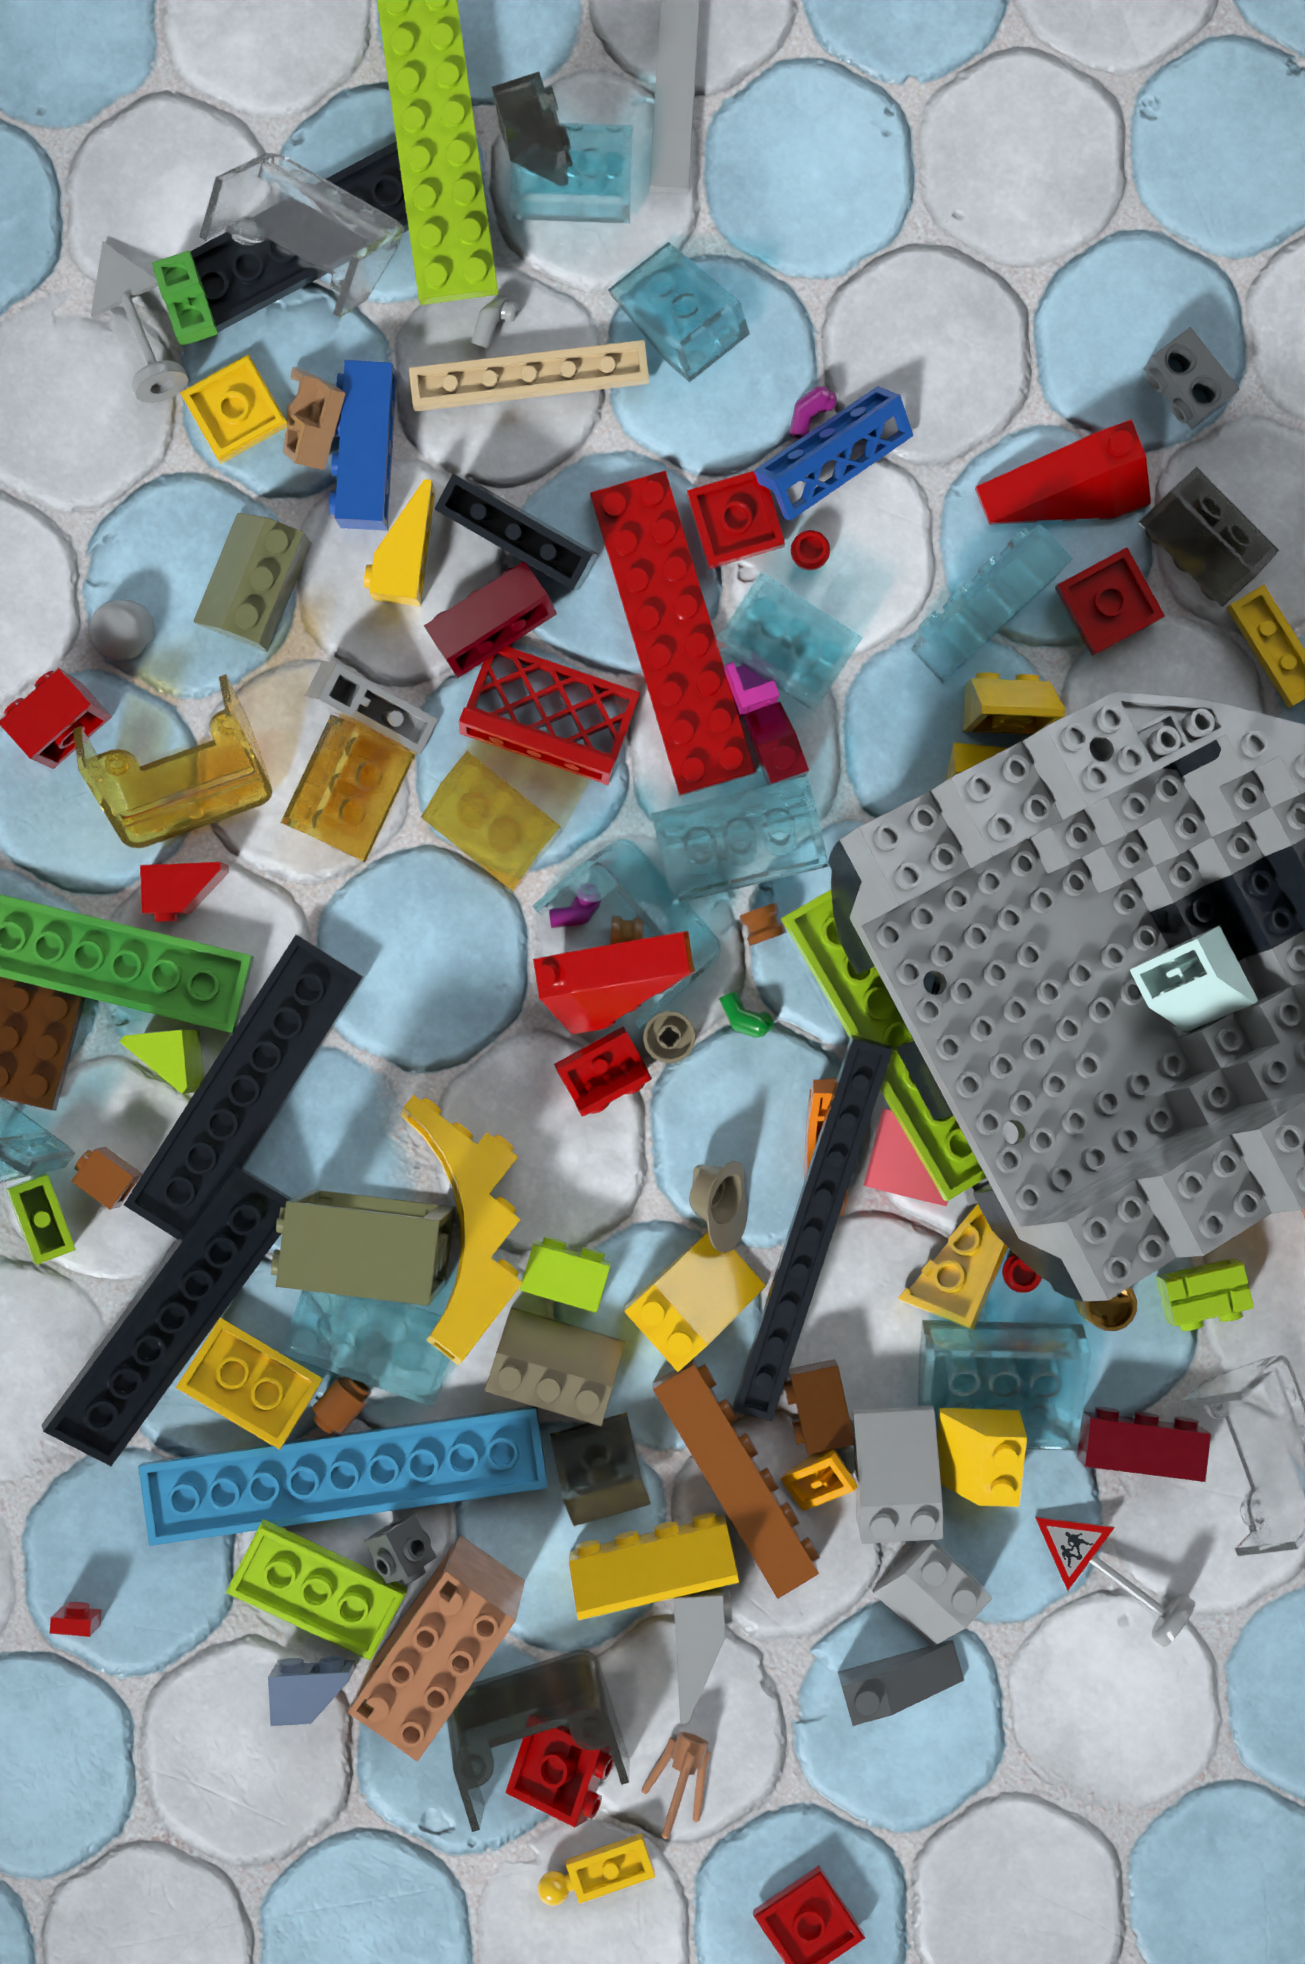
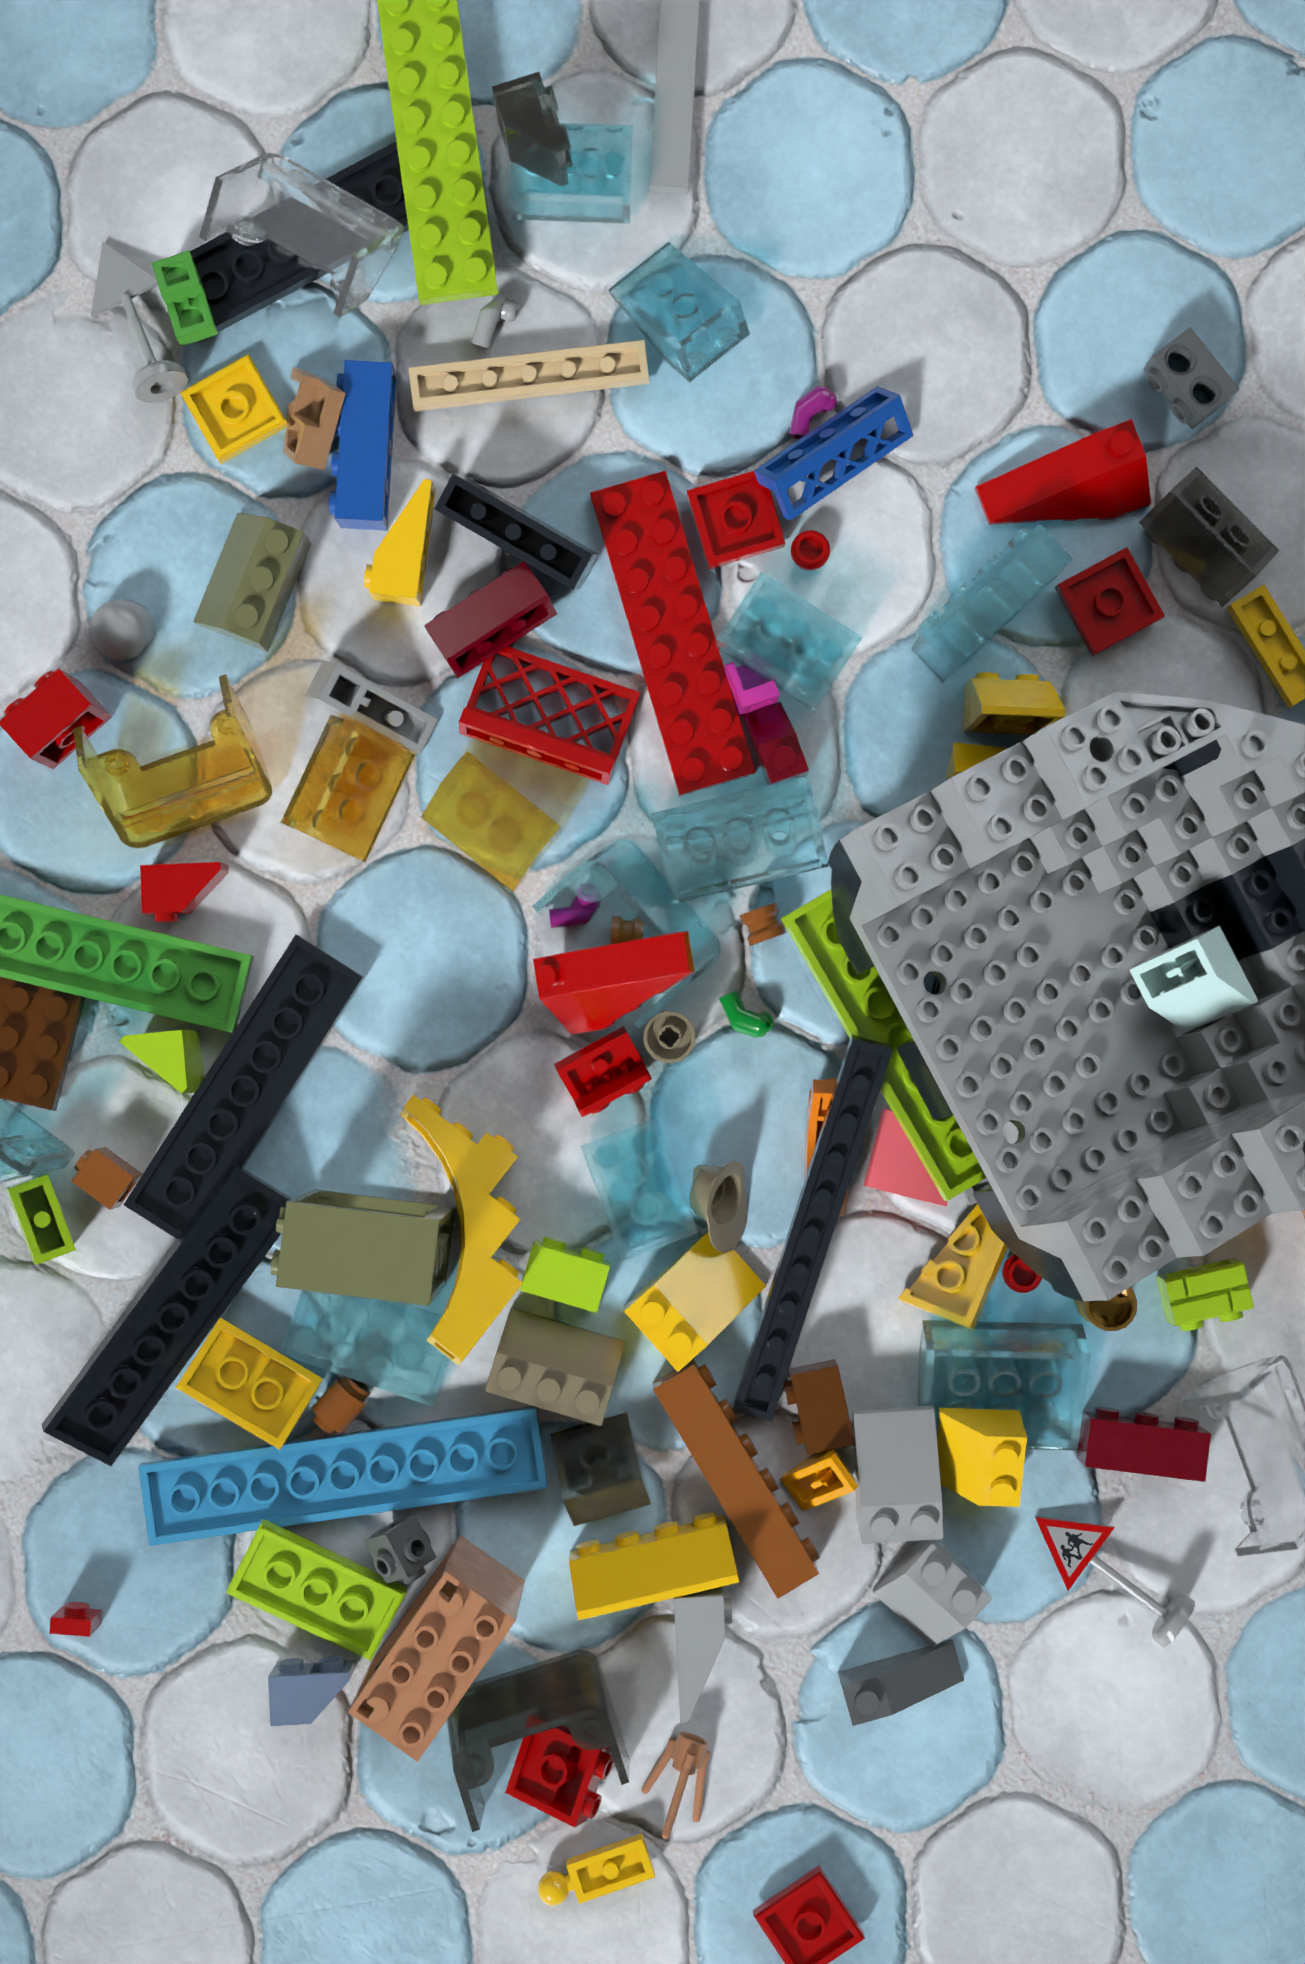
(639, 1188): none -> clear light blue brick

